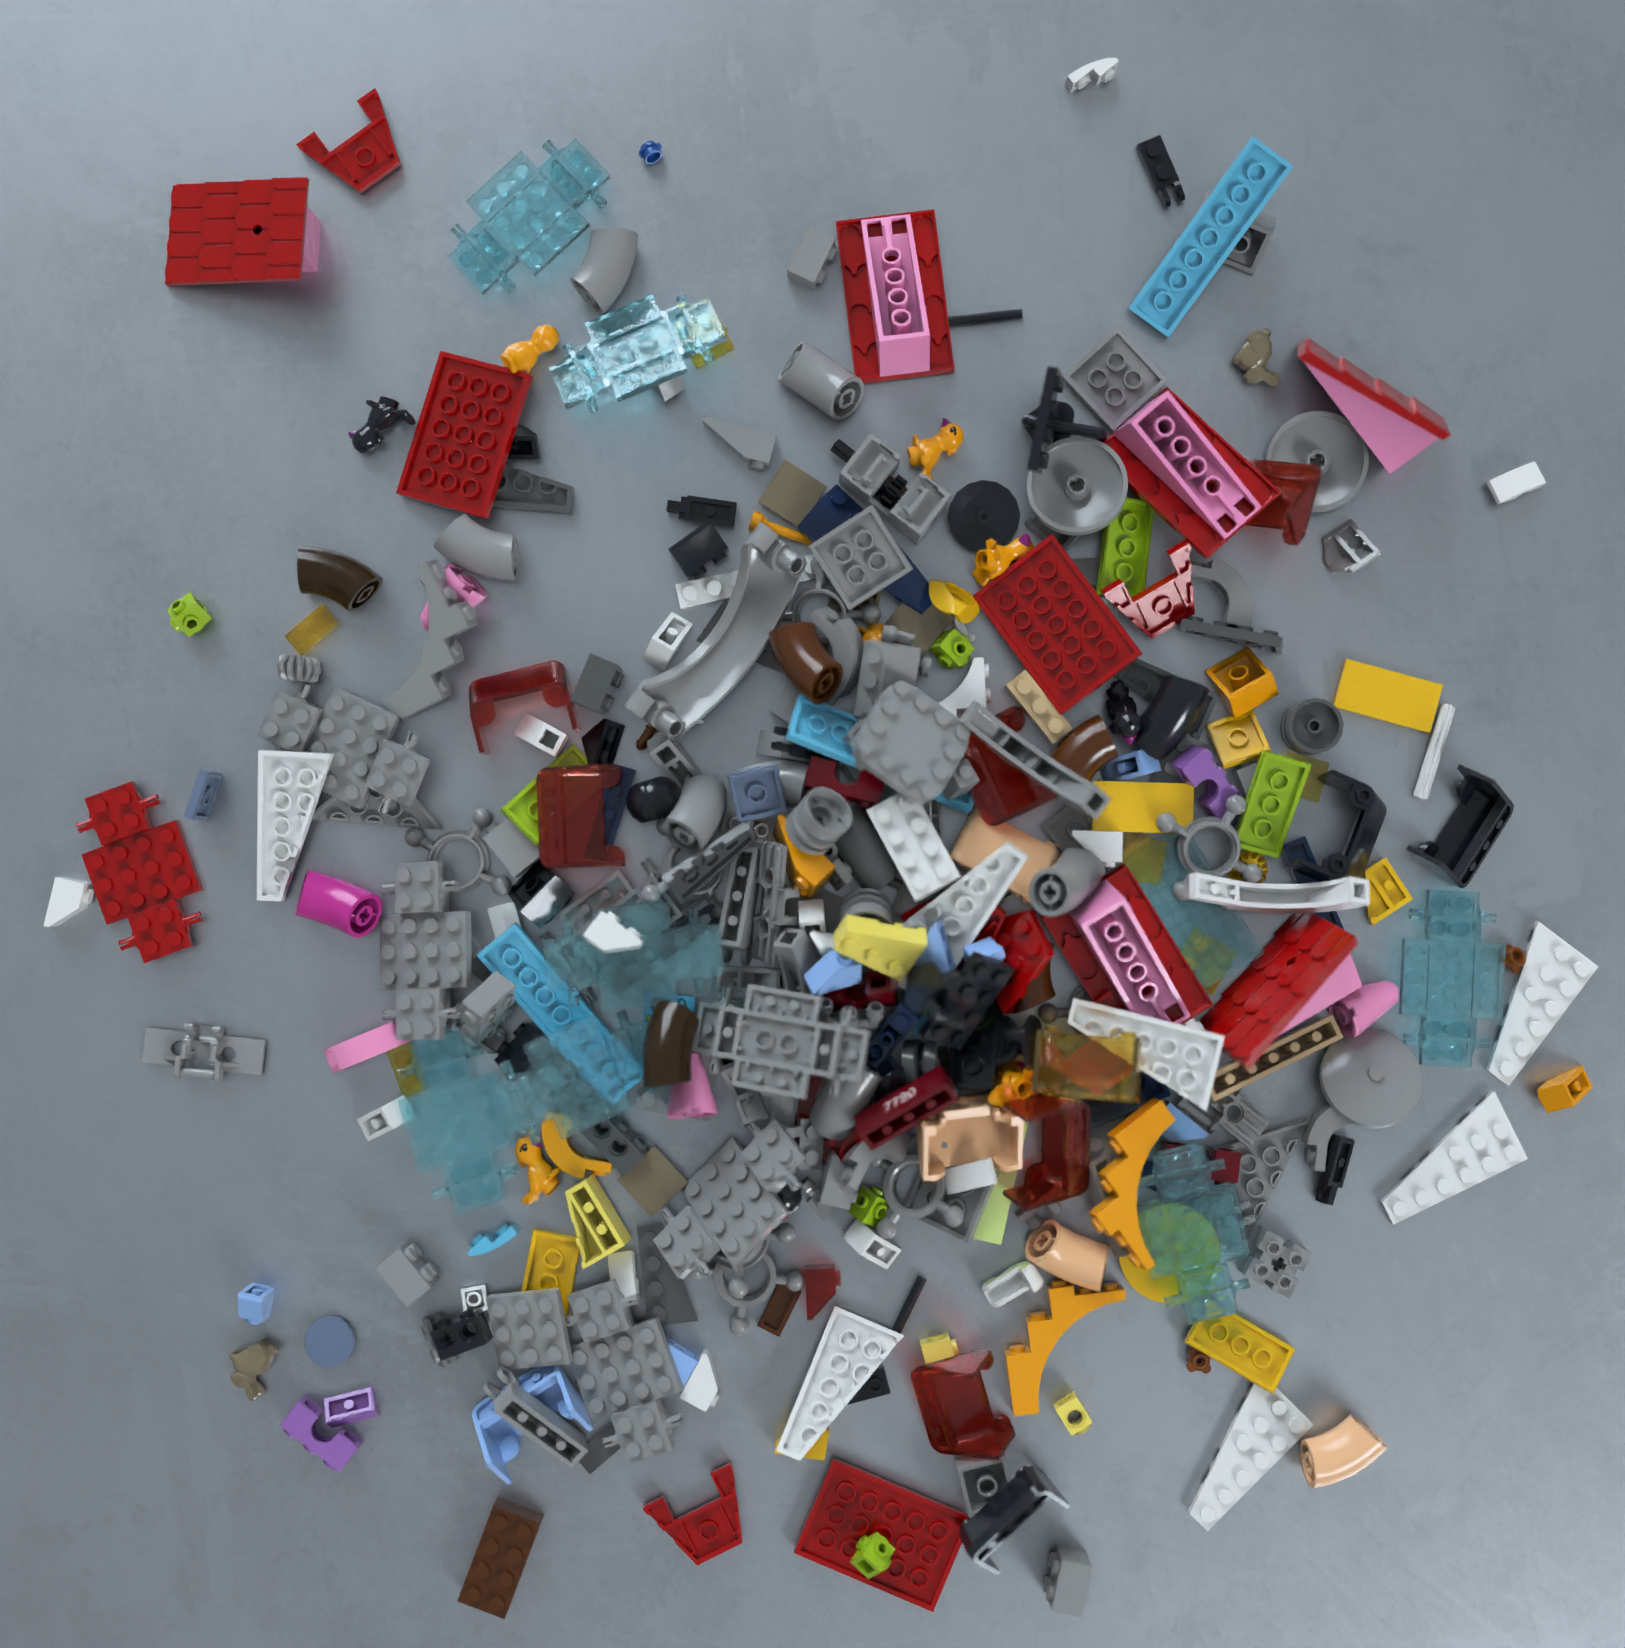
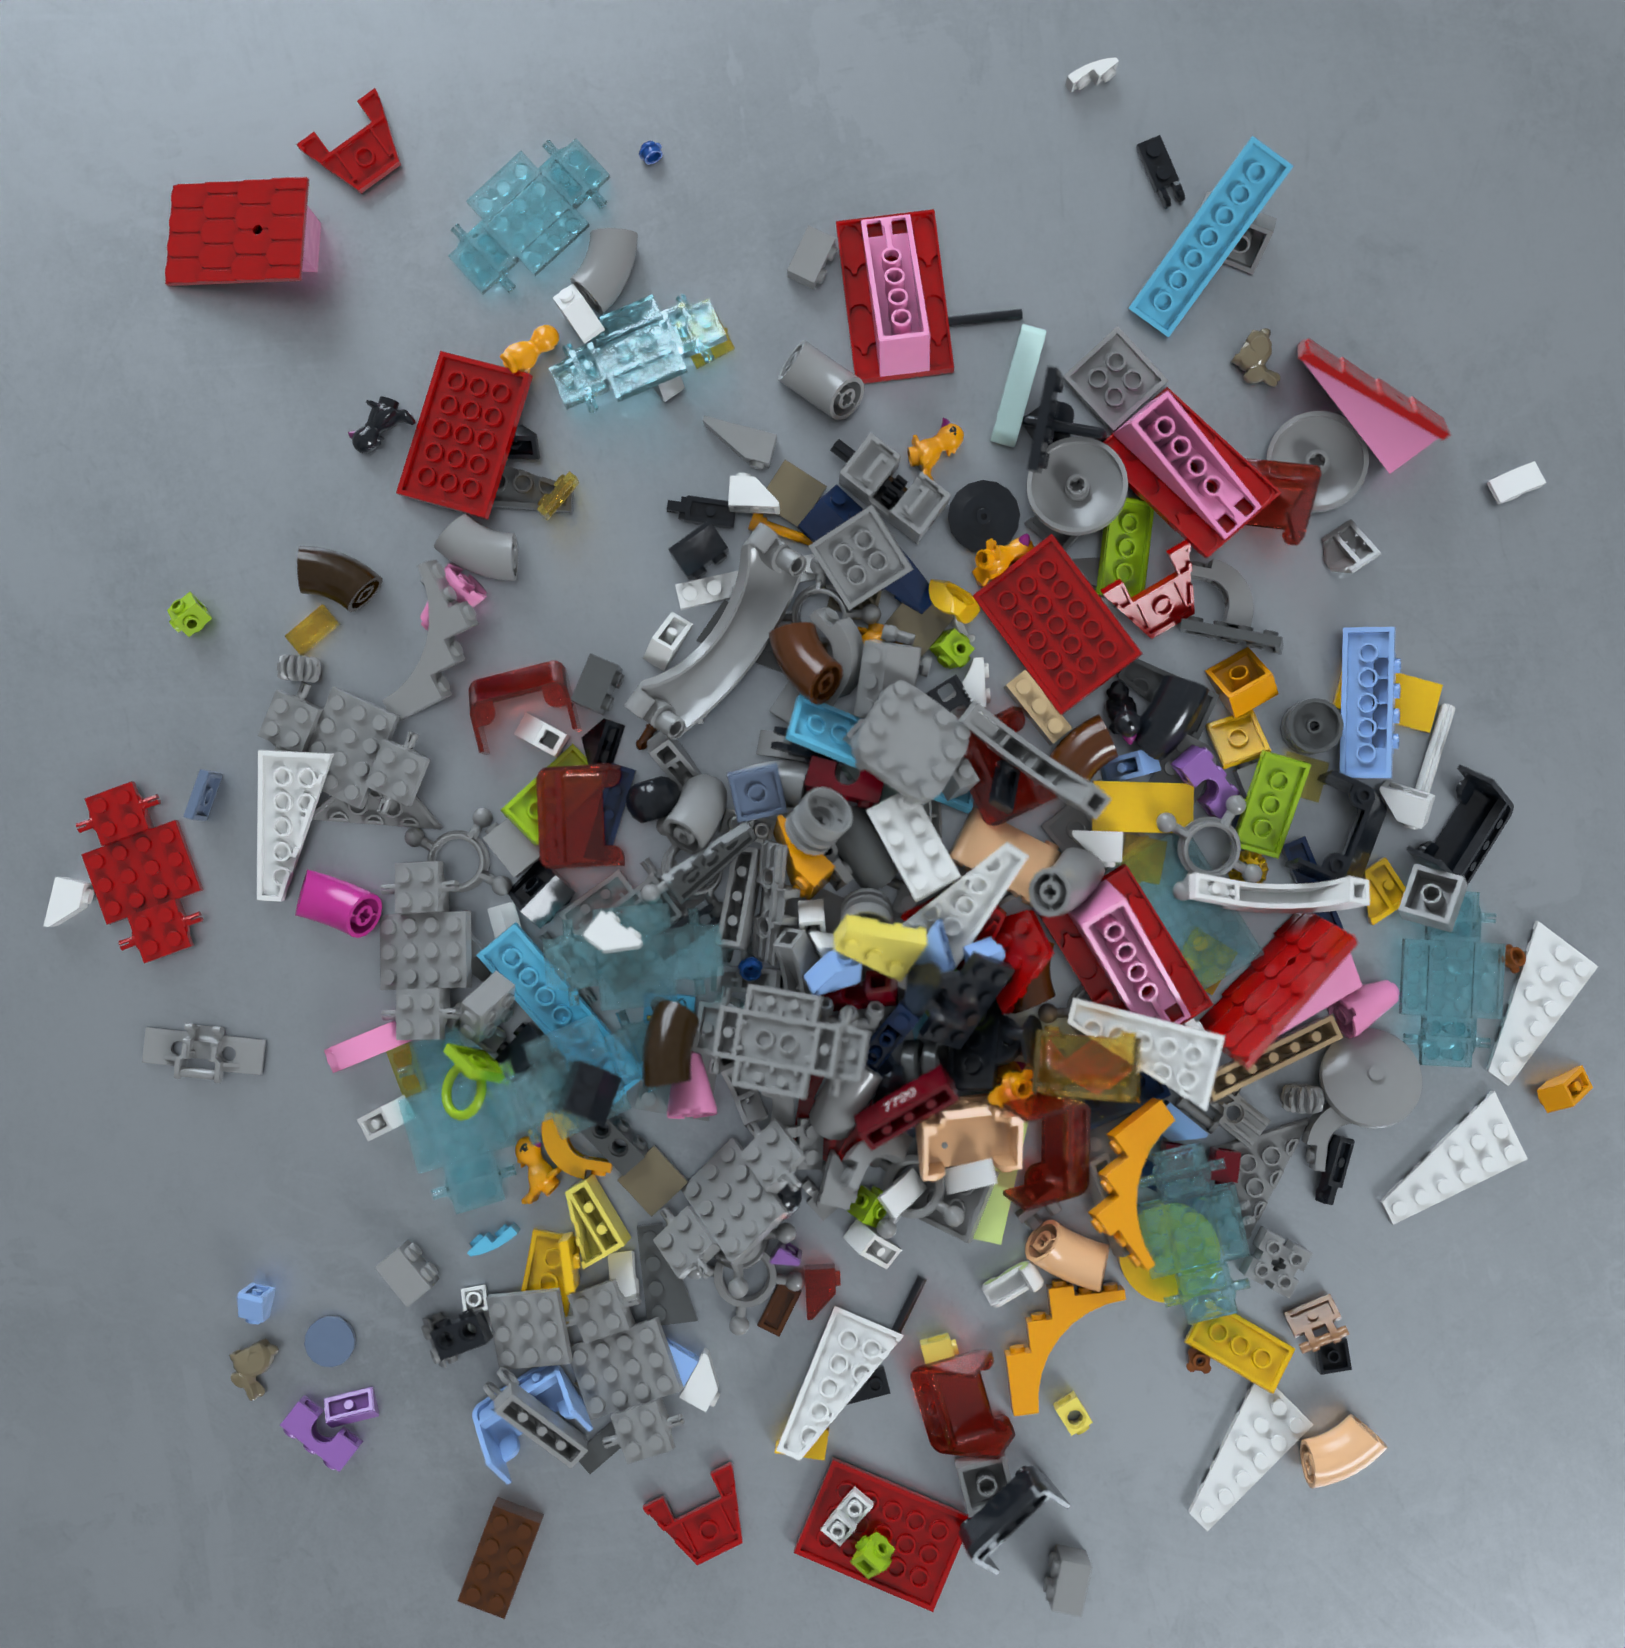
(475, 1065): none -> lime tile
(563, 488): none -> clear yellow plate
(569, 1262): none -> yellow plate
(578, 313): none -> white slope
(589, 1092): none -> black slope
(750, 496): none -> white slope
(750, 968): none -> blue plate
(786, 1254): none -> medium lavender slope
(847, 1516): none -> white slope
(902, 1193): none -> white slope
(960, 698): none -> black piece
(1004, 787): none -> black tile
(1018, 385): none -> light aqua beam
(1302, 1098): none -> light grey gear
(1312, 1317): none -> medium nougat plate
(1333, 1357): none -> black piece
(1369, 702): none -> light blue plate
(1408, 804): none -> white slope
(1433, 898): none -> light grey brick

